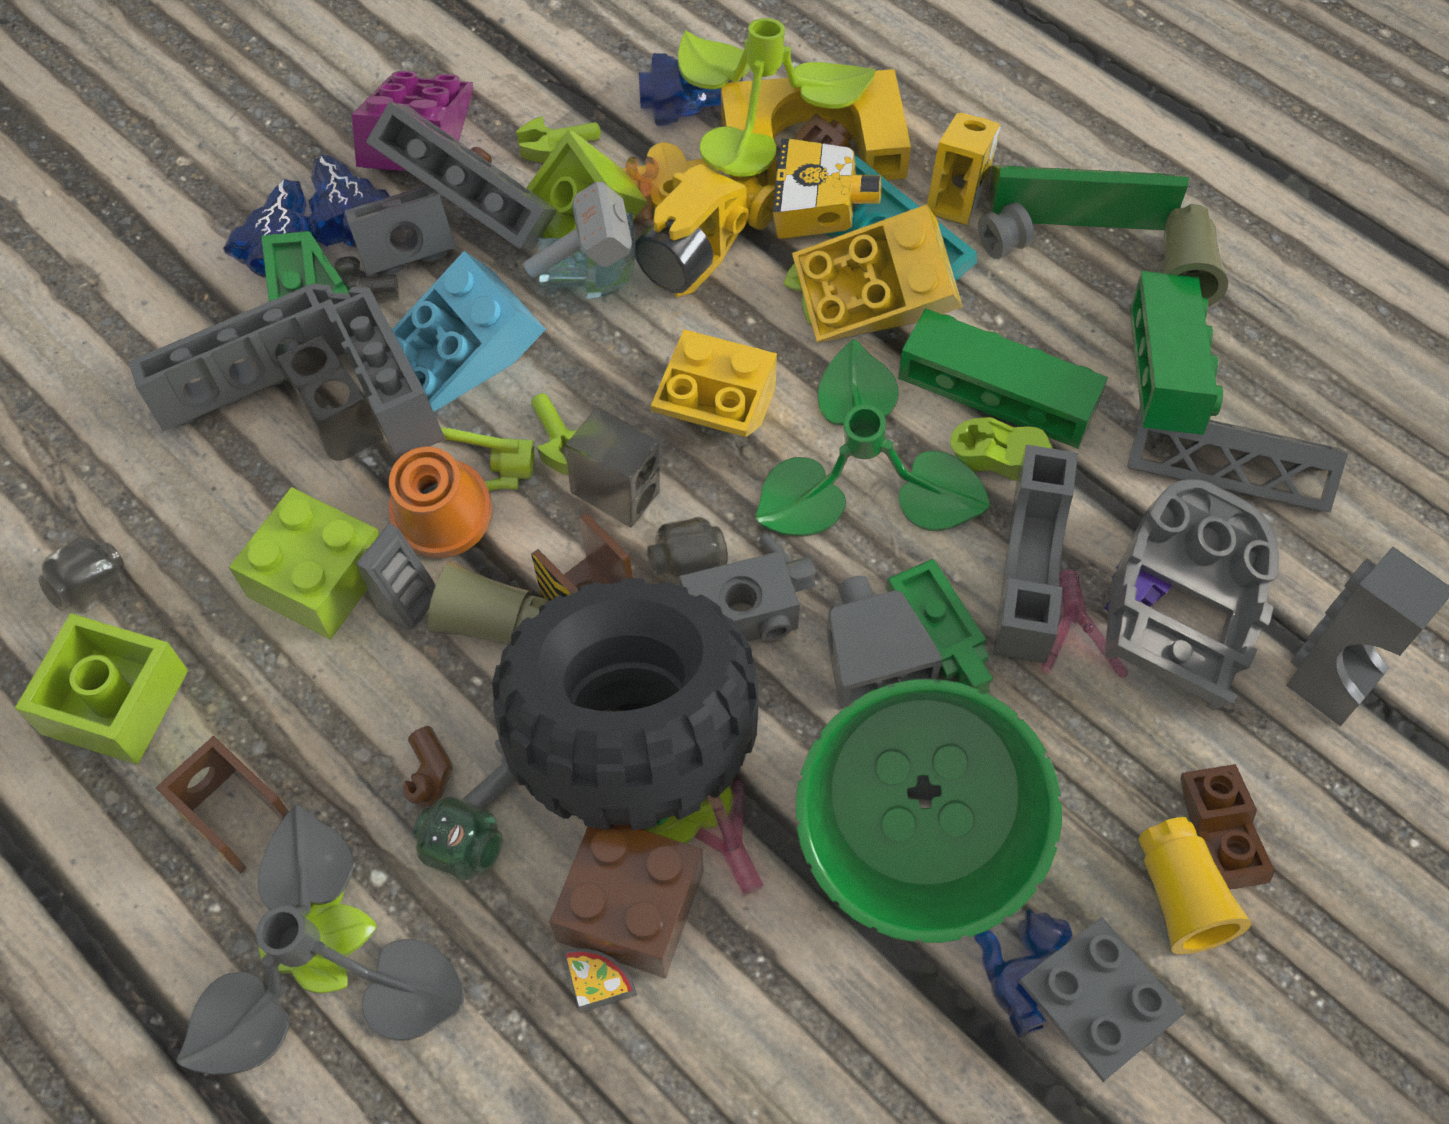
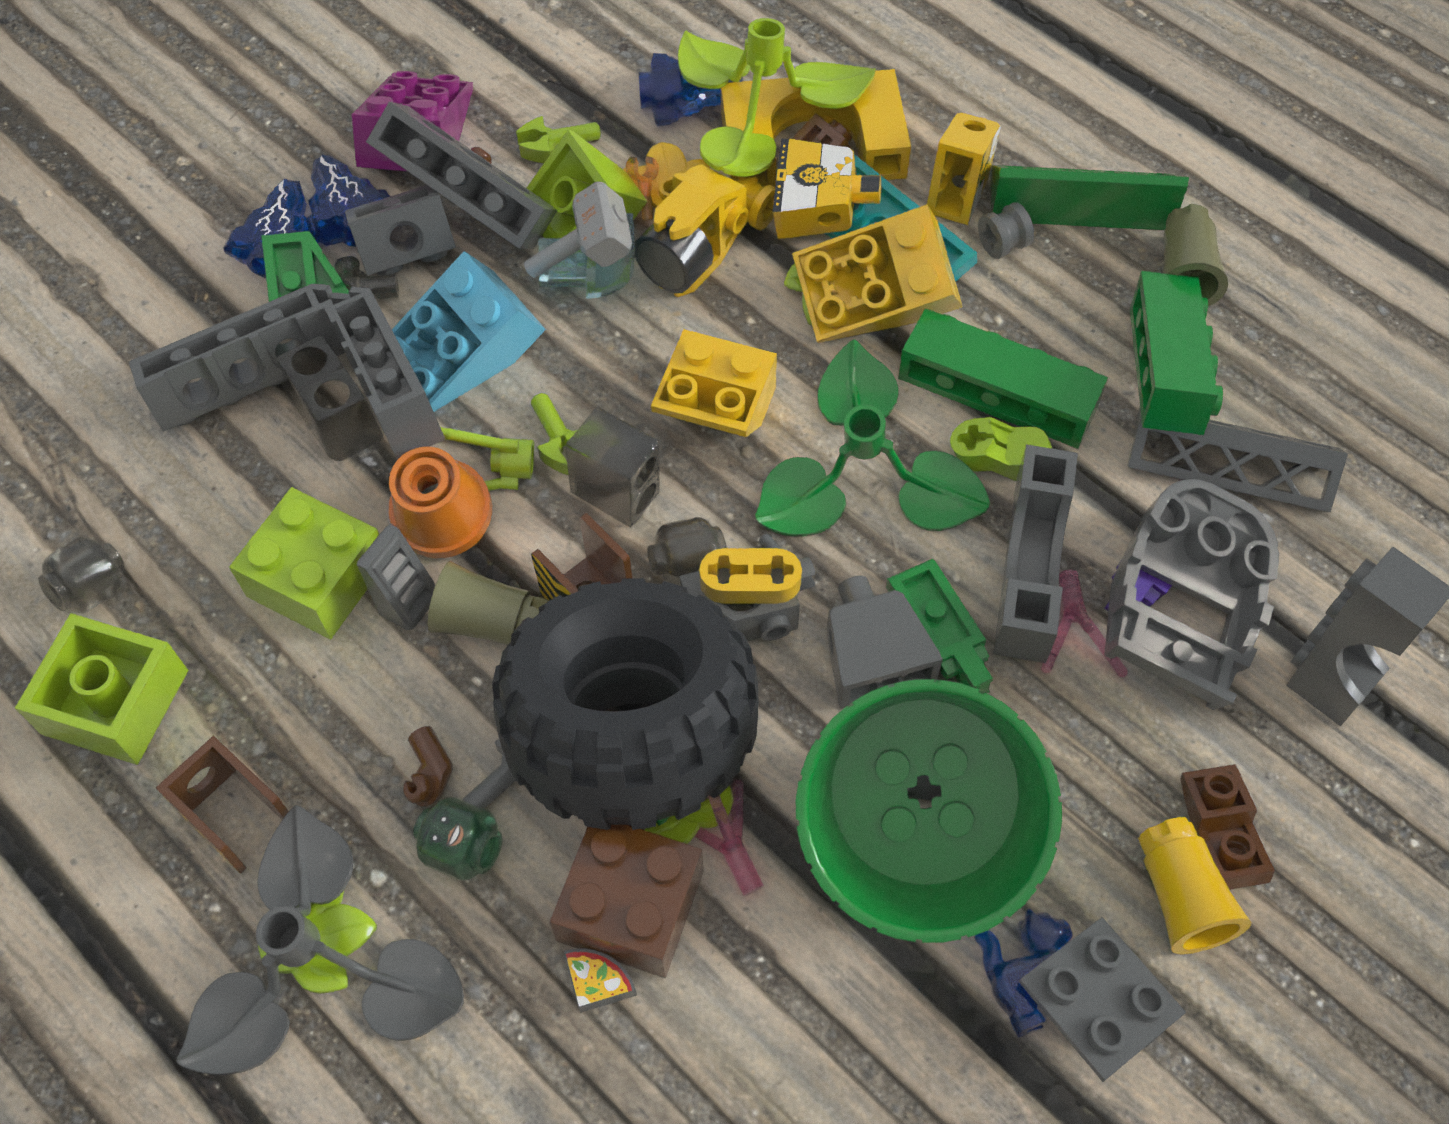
(750, 575): none -> yellow beam

